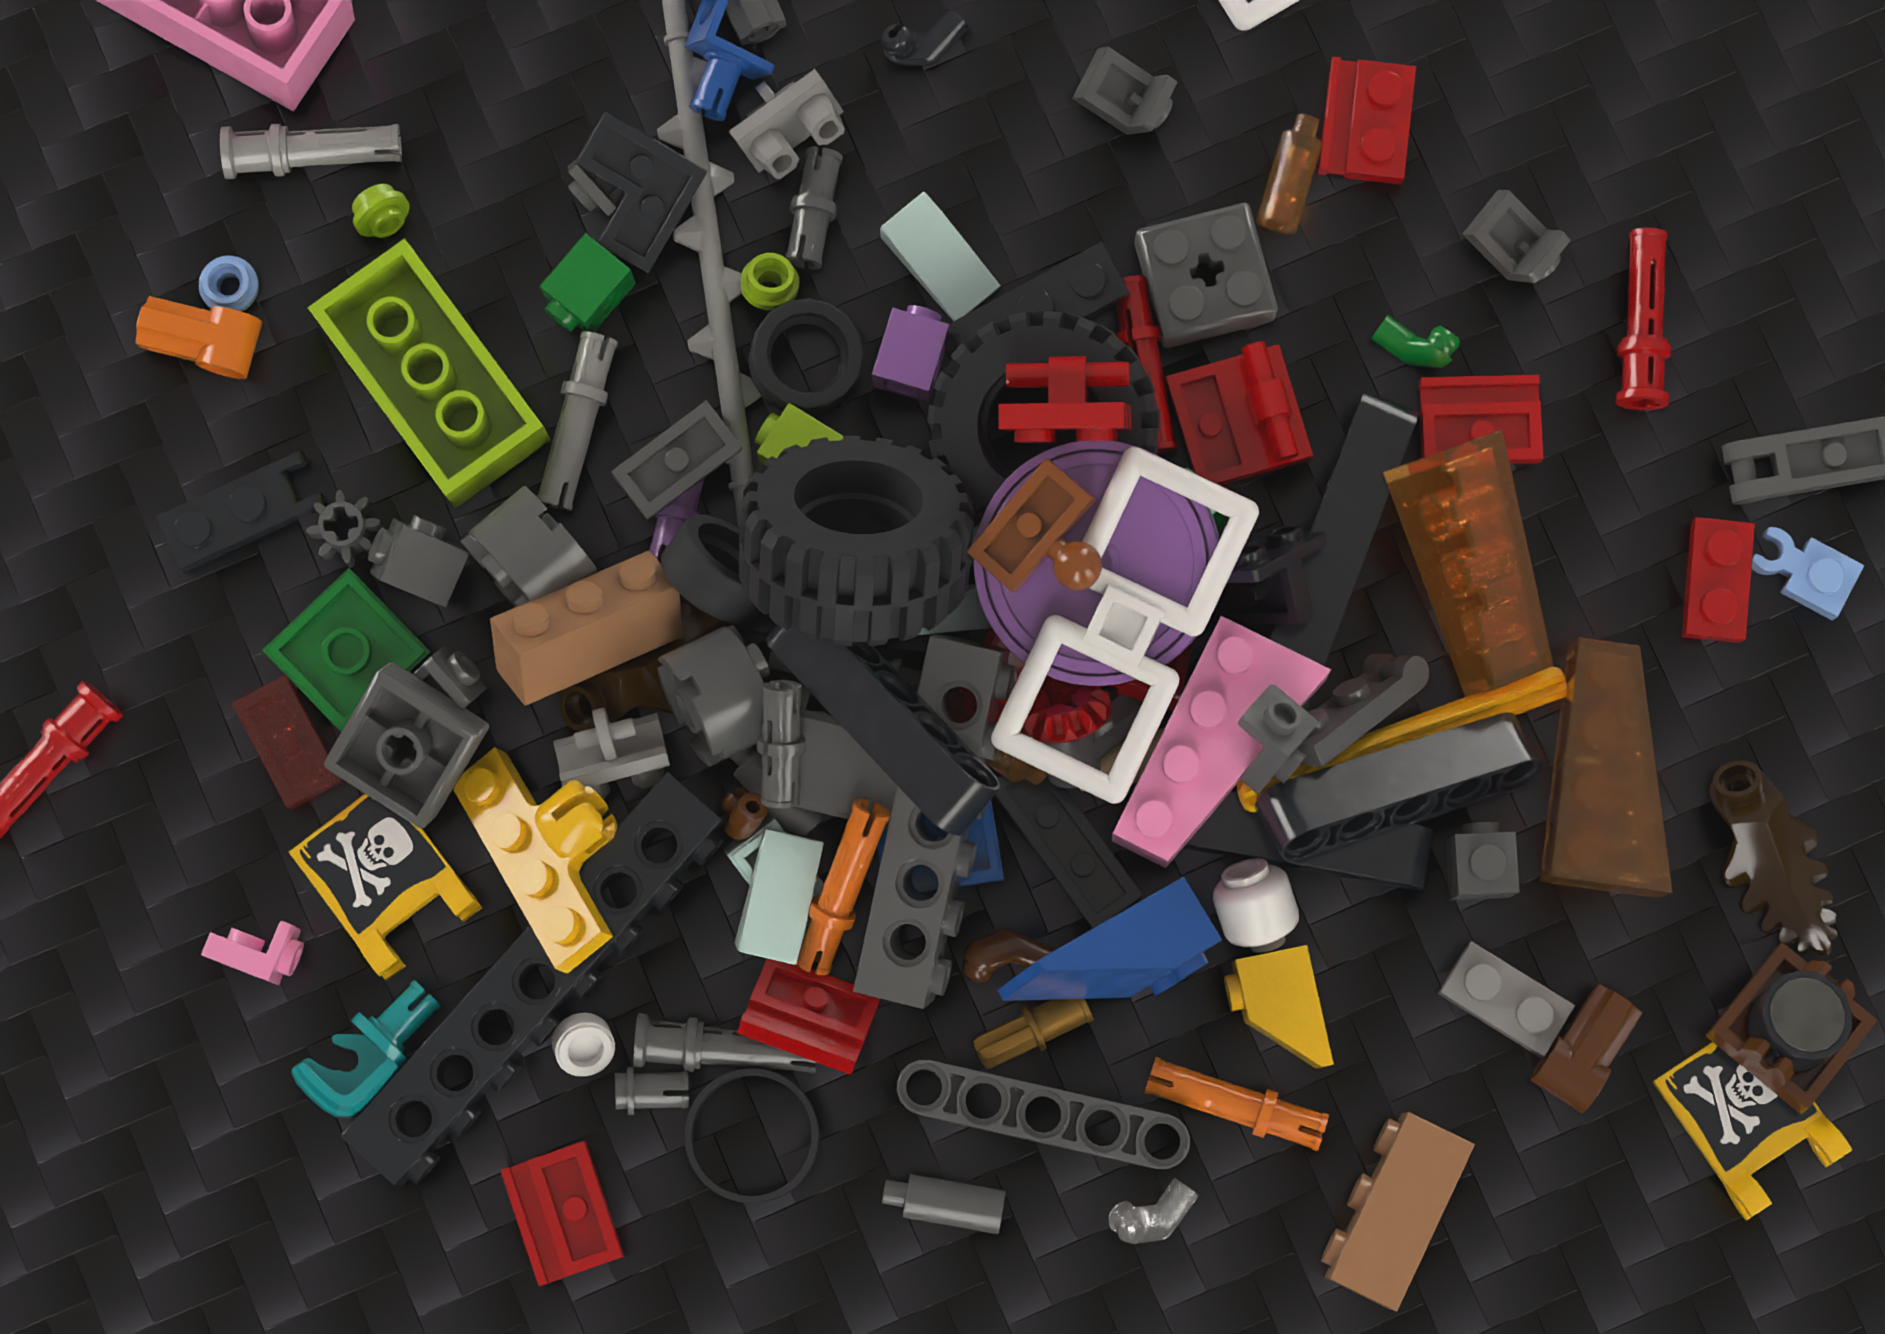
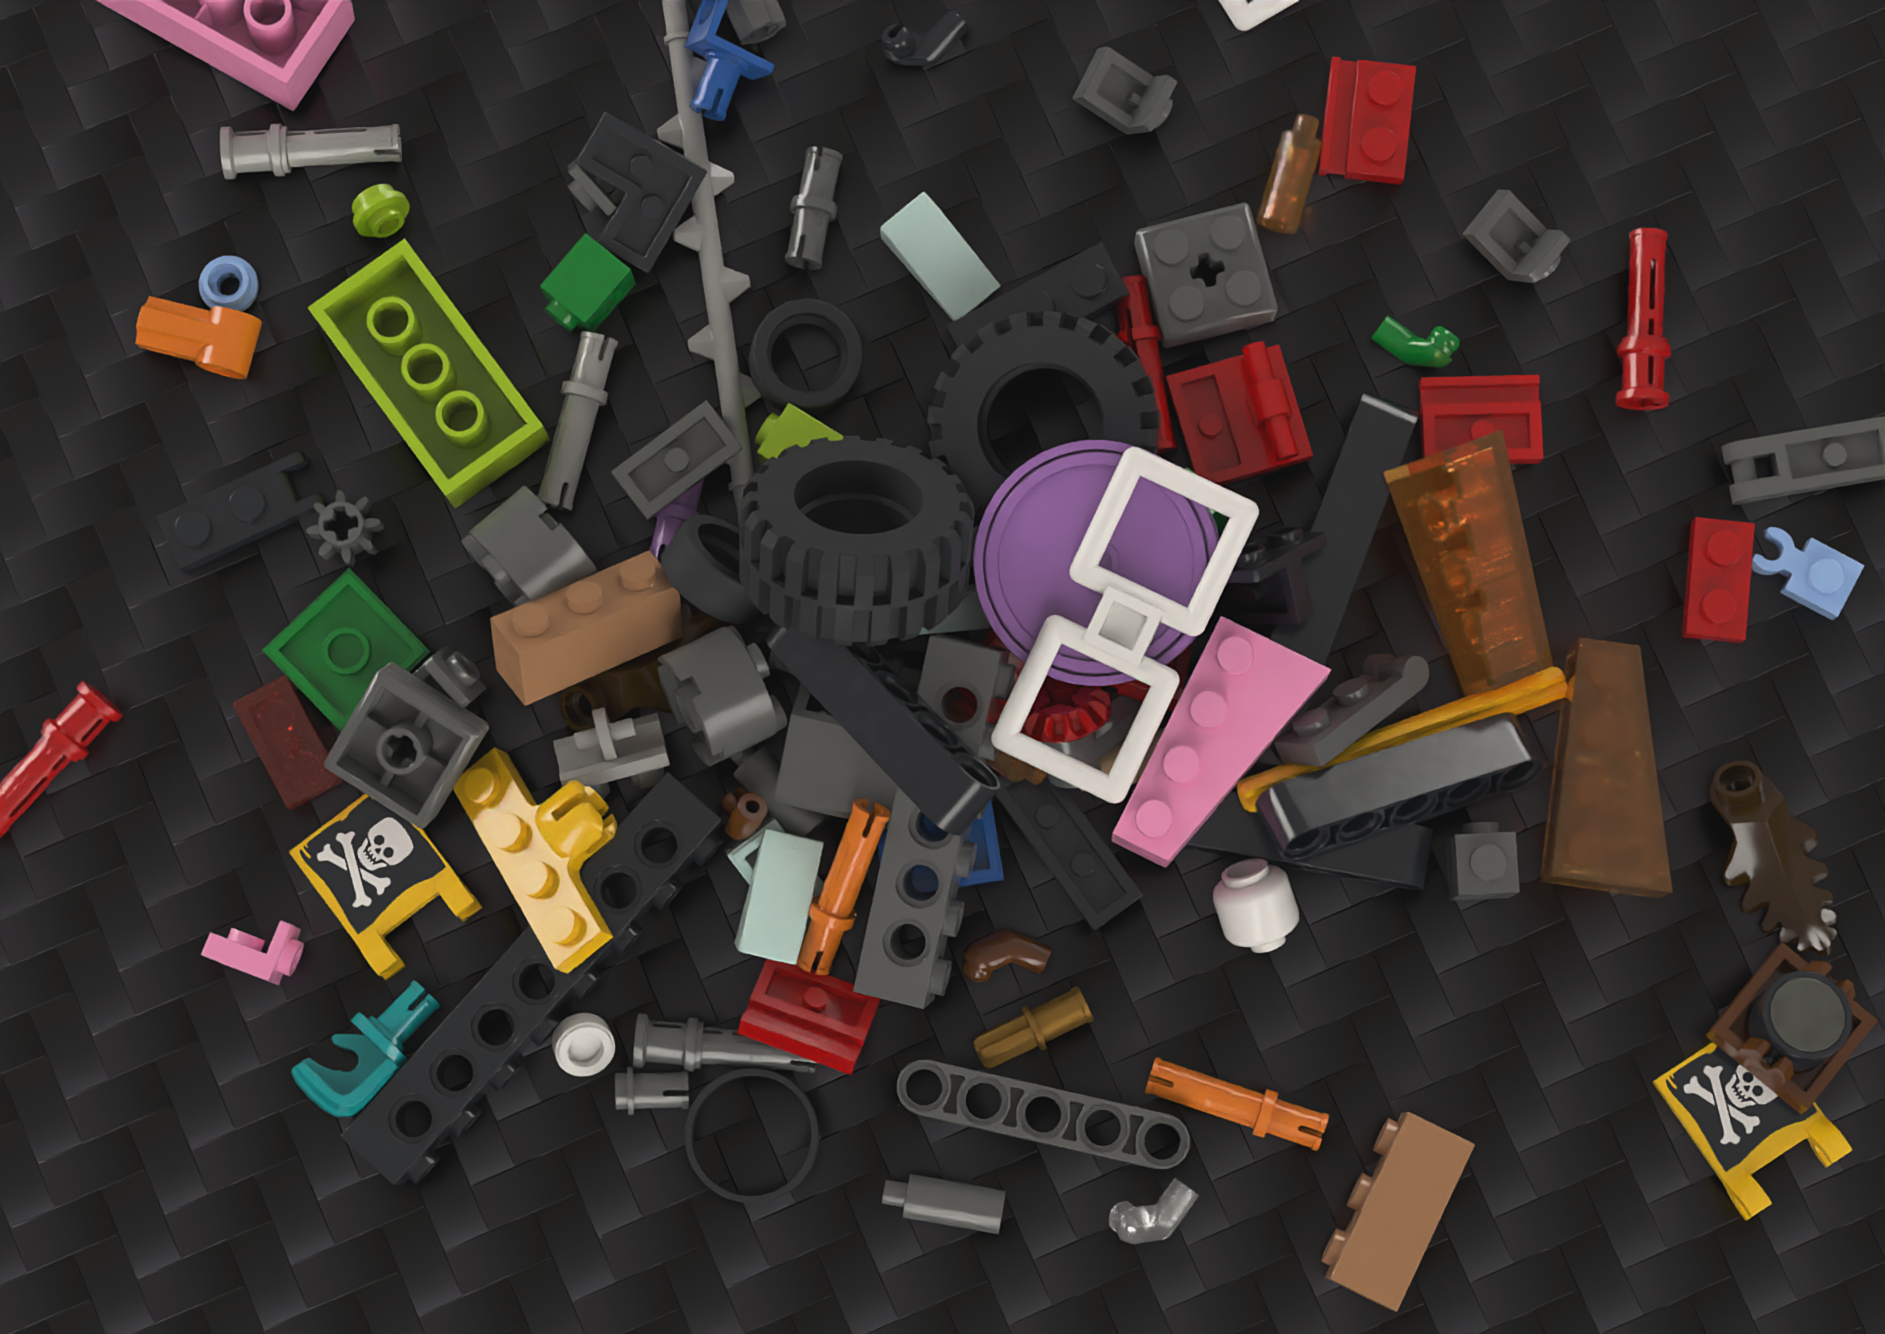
(417, 559): dark grey brick -> none
(562, 1213): red plate -> none
(769, 268): lime plate -> none
(781, 744): dark grey pin -> none
(786, 121): light grey hips -> none
(911, 353): medium lavender brick -> none
(1035, 528): dark orange plate -> none
(1067, 400): red plate -> none
(1137, 949): blue slope -> none
(1281, 729): dark grey bracket -> none
(1281, 1002): yellow slope -> none
(1506, 999): light grey plate -> none
(1579, 1061): reddish brown piece -> none

